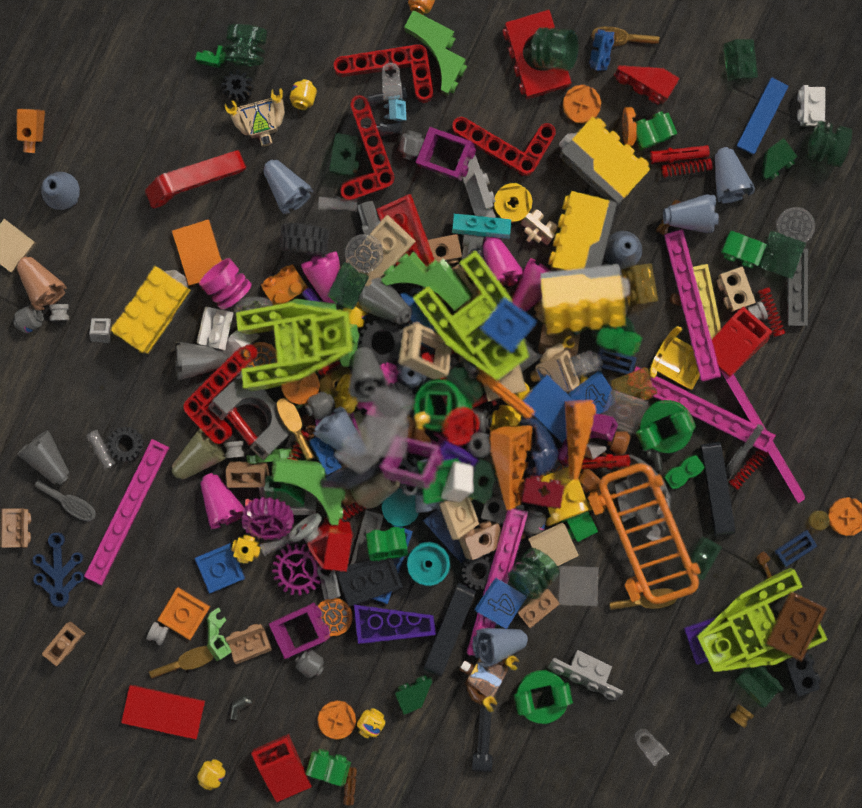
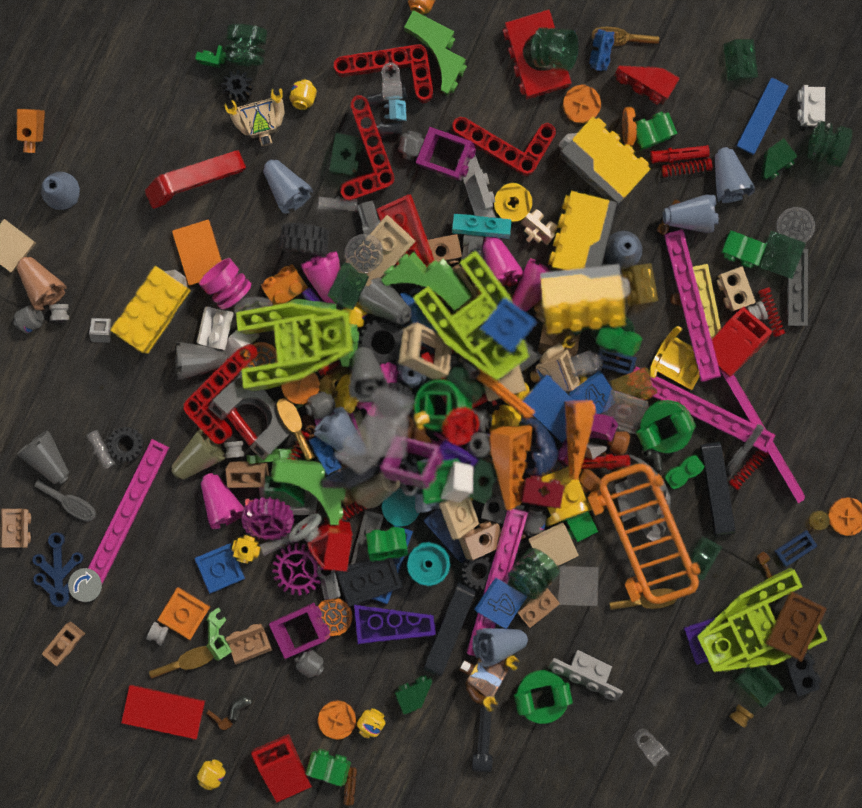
(85, 585): none -> light grey sticker
(223, 724): none -> reddish brown hand

